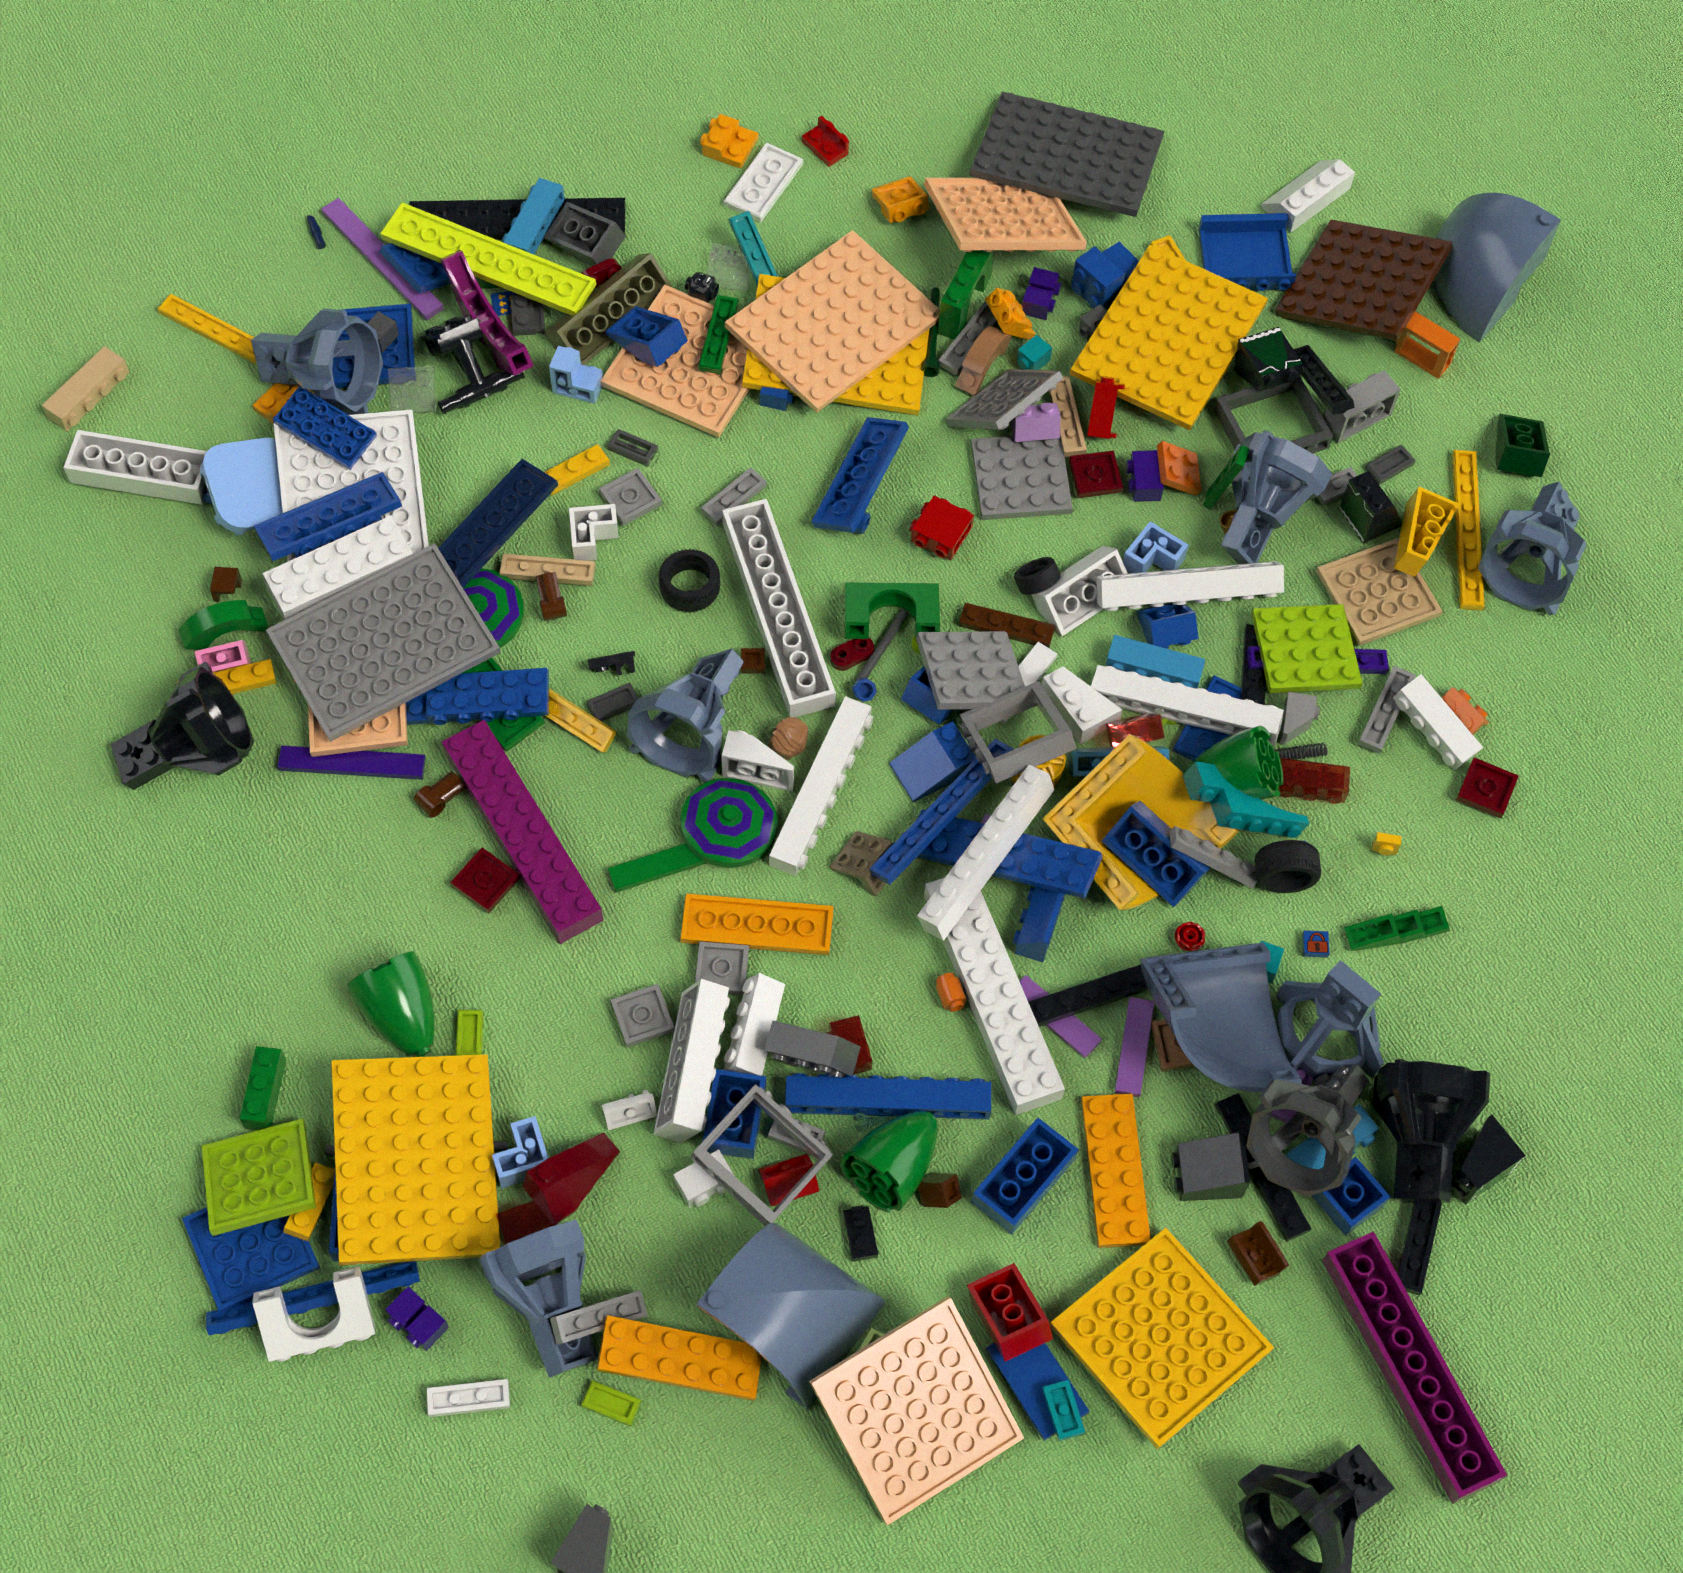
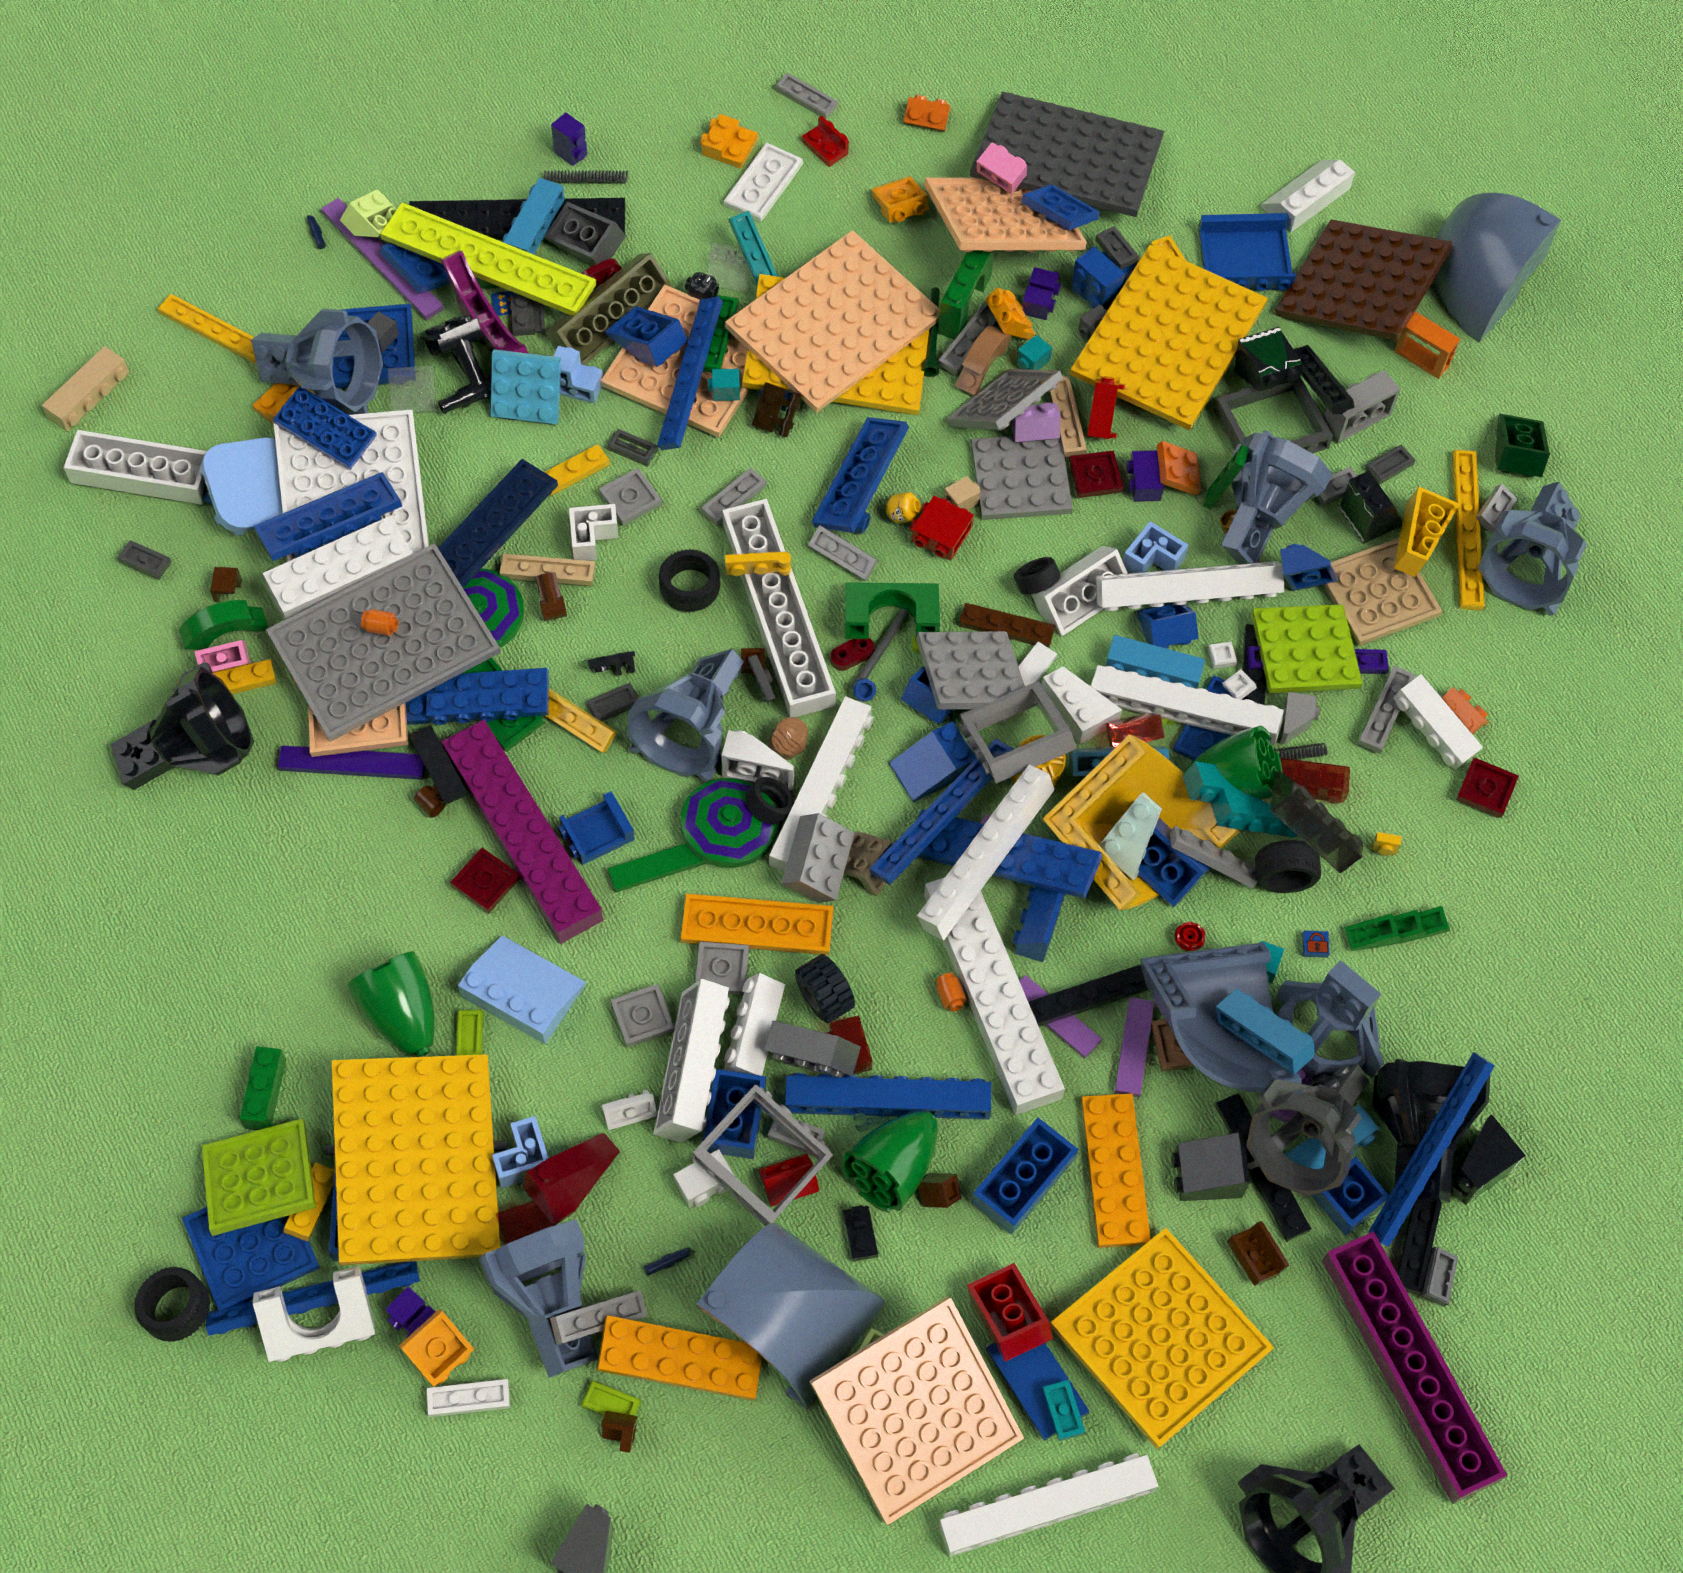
(144, 560): none -> dark grey plate
(155, 1288): none -> black tyre
(368, 214): none -> yellowish green slope
(379, 622): none -> orange brick
(436, 1348): none -> light orange plate
(438, 765): none -> black tile
(521, 988): none -> light blue slope
(525, 386): none -> medium azure plate
(569, 139): none -> dark purple piece
(597, 177): none -> dark grey piece
(597, 830): none -> blue panel
(620, 1428): none -> reddish brown panel
(667, 1261): none -> dark blue piece
(690, 373): none -> blue plate
(724, 384): none -> teal brick
(758, 563): none -> yellow plate
(763, 678): none -> dark grey plate
(770, 406): none -> dark brown plate
(776, 791): none -> black tyre
(806, 95): none -> light grey tile
(818, 858): none -> light grey brick
(824, 988): none -> black wheel
(843, 552): none -> light grey plate
(903, 507): none -> yellow head
(927, 113): none -> orange bracket
(963, 493): none -> tan brick
(1002, 167): none -> bright pink brick
(1047, 1505): none -> white brick
(1060, 207): none -> blue plate
(1117, 248): none -> dark grey plate
(1130, 836): none -> light aqua wing
(1222, 655): none -> white tile
(1239, 685): none -> white tile
(1265, 1031): none -> dark azure brick
(1306, 568): none -> blue slope
(1314, 824): none -> clear smoke slope
(1431, 1148): none -> blue plate
(1439, 1276): none -> dark grey plate
(1492, 511): none -> light grey plate

